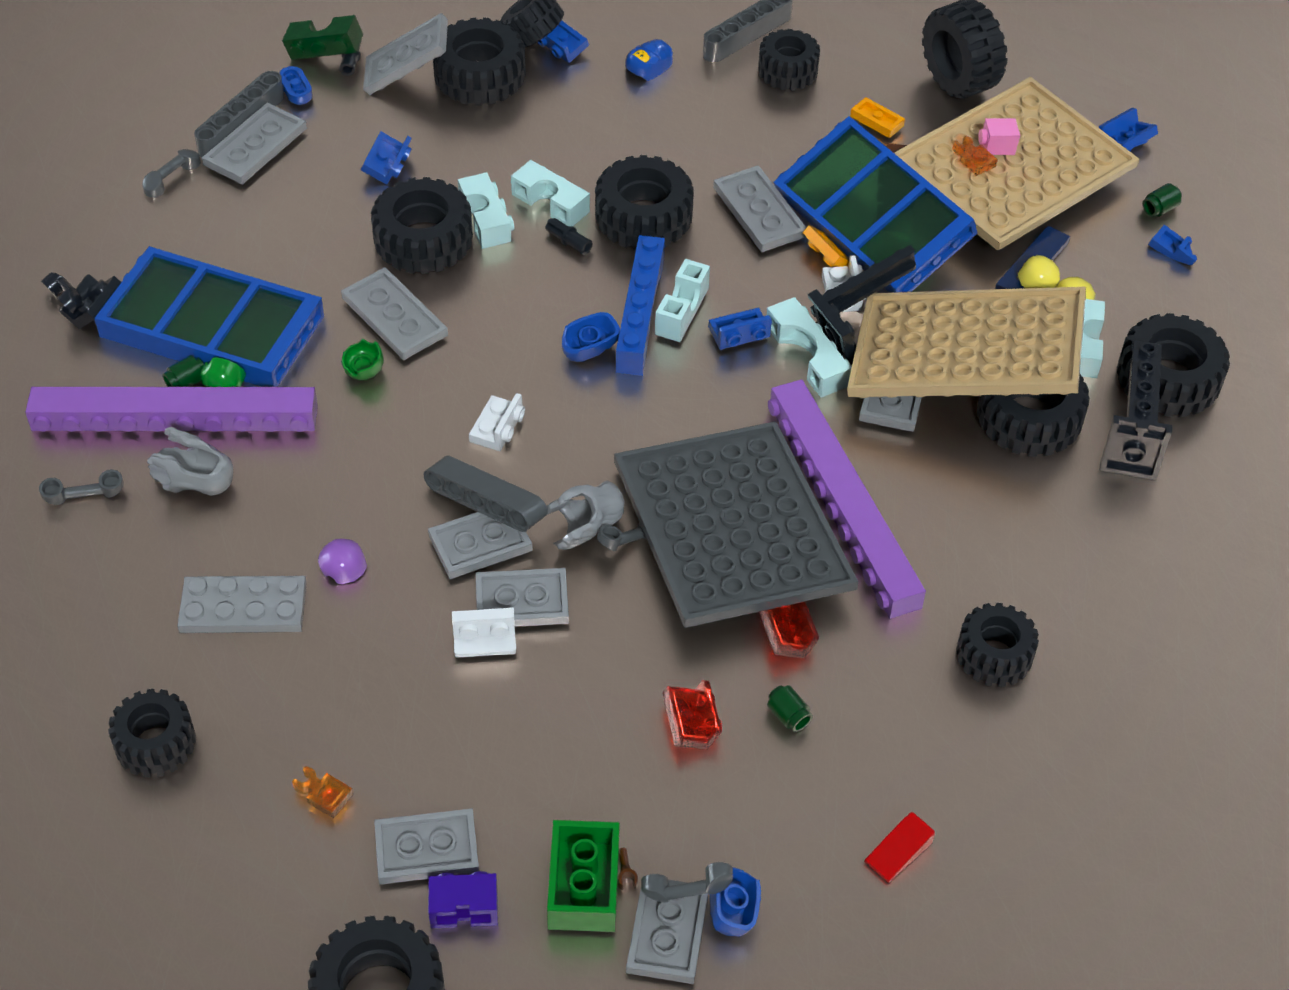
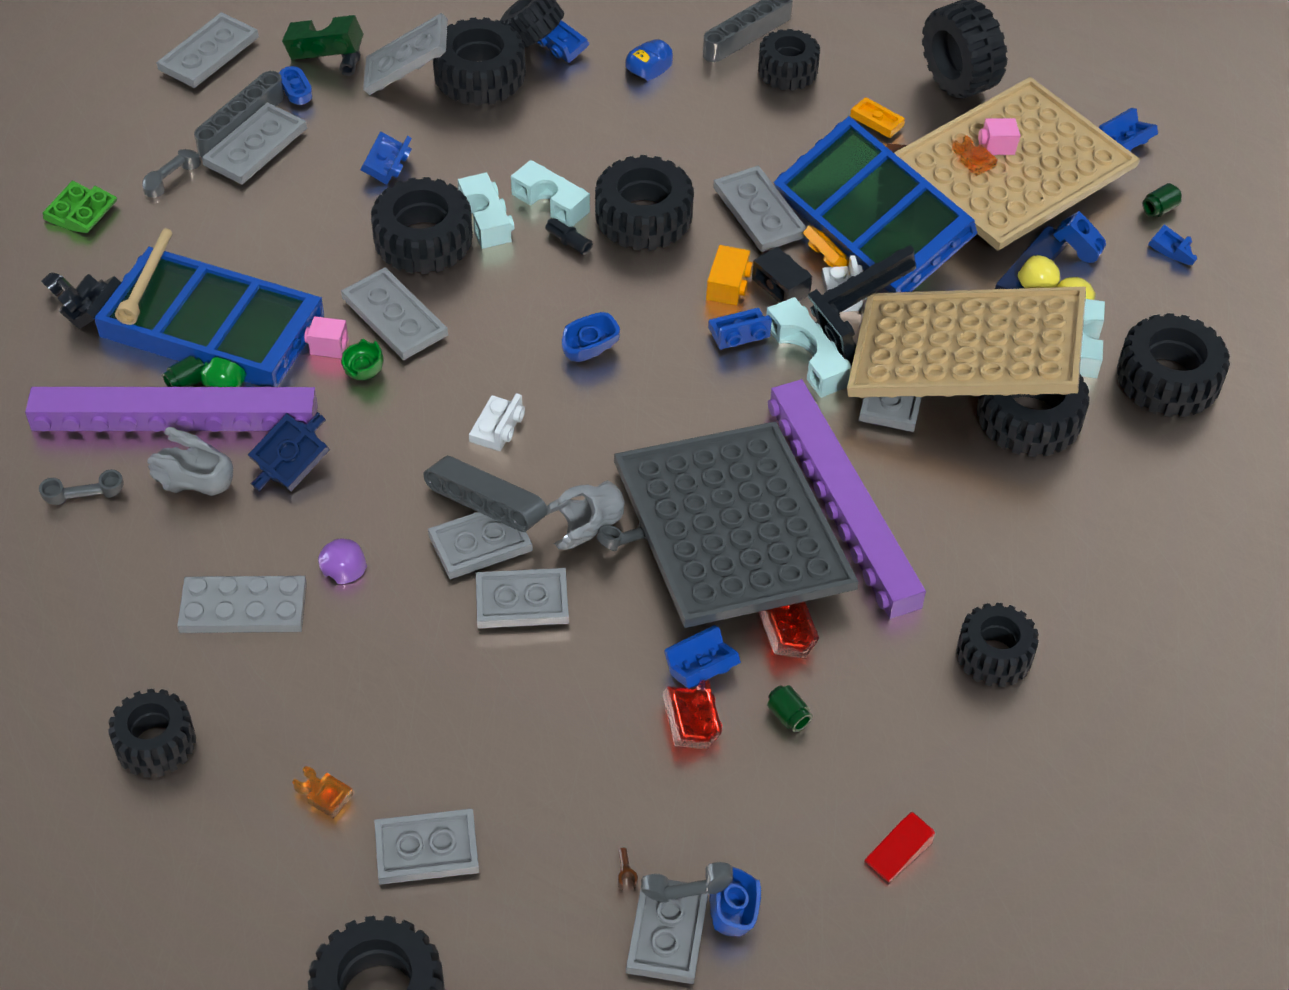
(79, 207): none -> bright green slope
(128, 310): none -> tan piece
(207, 50): none -> light grey plate
(288, 452): none -> dark blue plate
(327, 337): none -> bright pink brick
(463, 899): dark purple brick -> none
(484, 632): white bracket -> none
(583, 876): green brick -> none
(639, 304): blue arch -> none
(679, 309): light aqua arch -> none
(700, 657): none -> blue bracket
(728, 275): none -> light orange brick
(781, 276): none -> black brick
(1082, 237): none -> blue leg
(1138, 441): black bracket -> none

